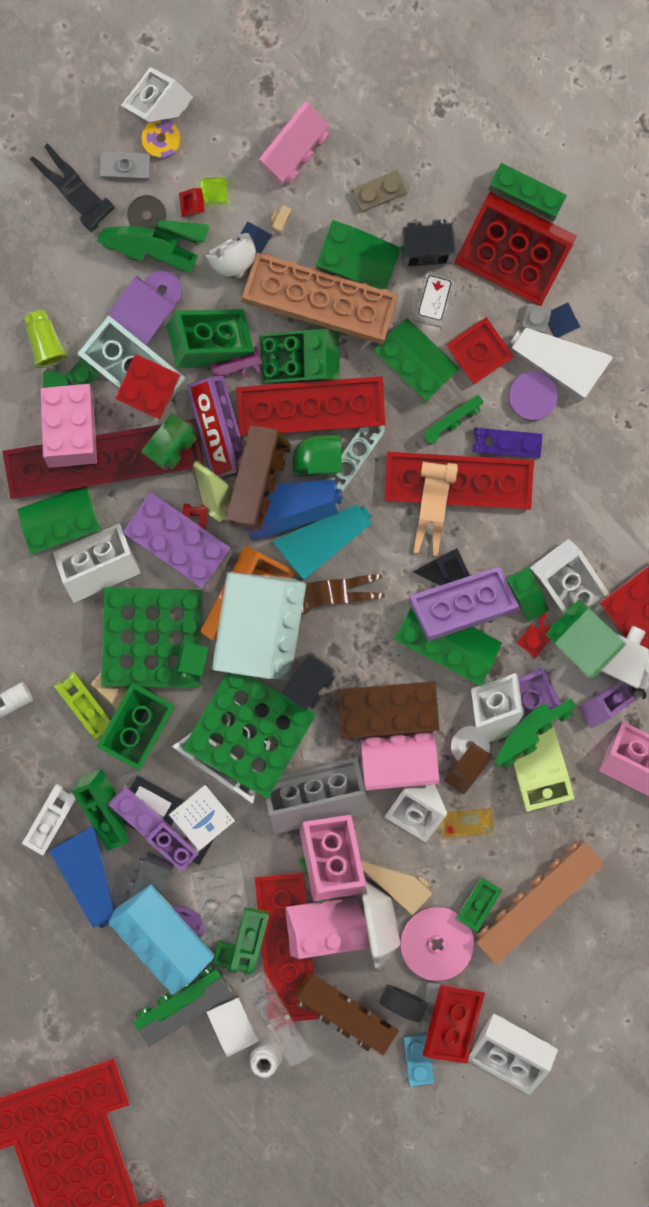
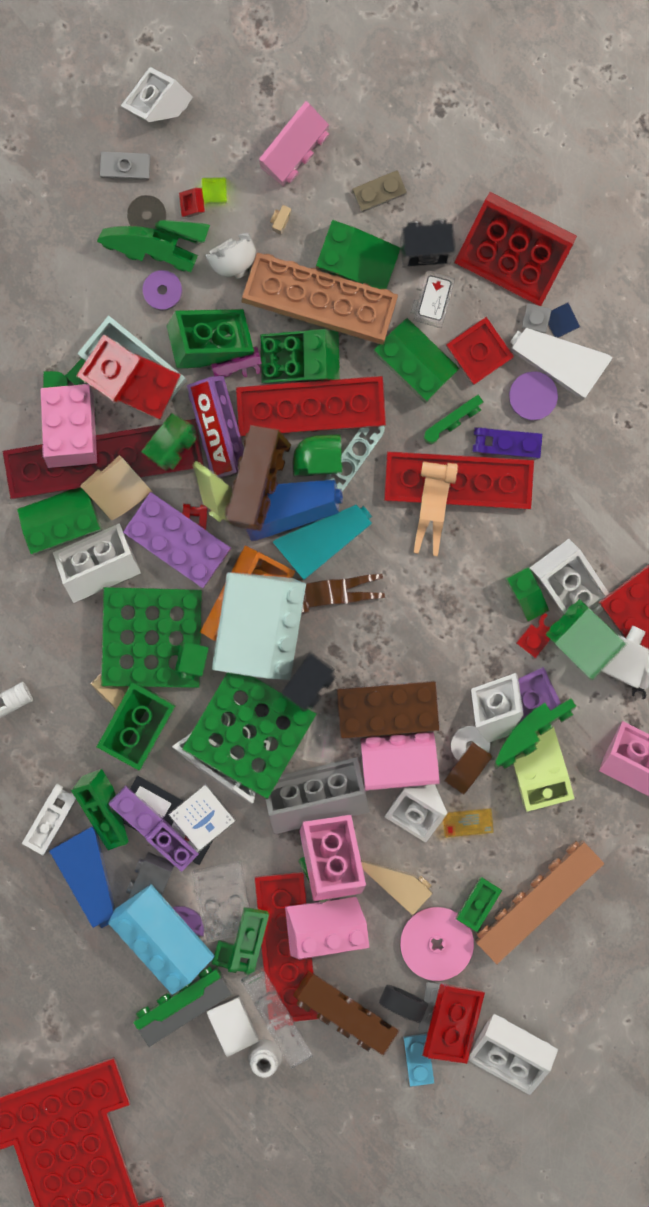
(43, 339): lime plant -> none
(76, 191): black flag -> none
(84, 705): lime plate -> none
(110, 368): none -> plate
(116, 488): none -> tan slope
(141, 310): medium lavender tile -> none
(166, 148): yellow piece -> none
(258, 236): dark blue sticker -> none
(381, 922): white wedge -> none
(444, 569): black slope -> none
(463, 603): medium lavender plate -> none
(463, 652): green slope -> none
(527, 192): green brick -> none
(607, 703): medium lavender slope -> none

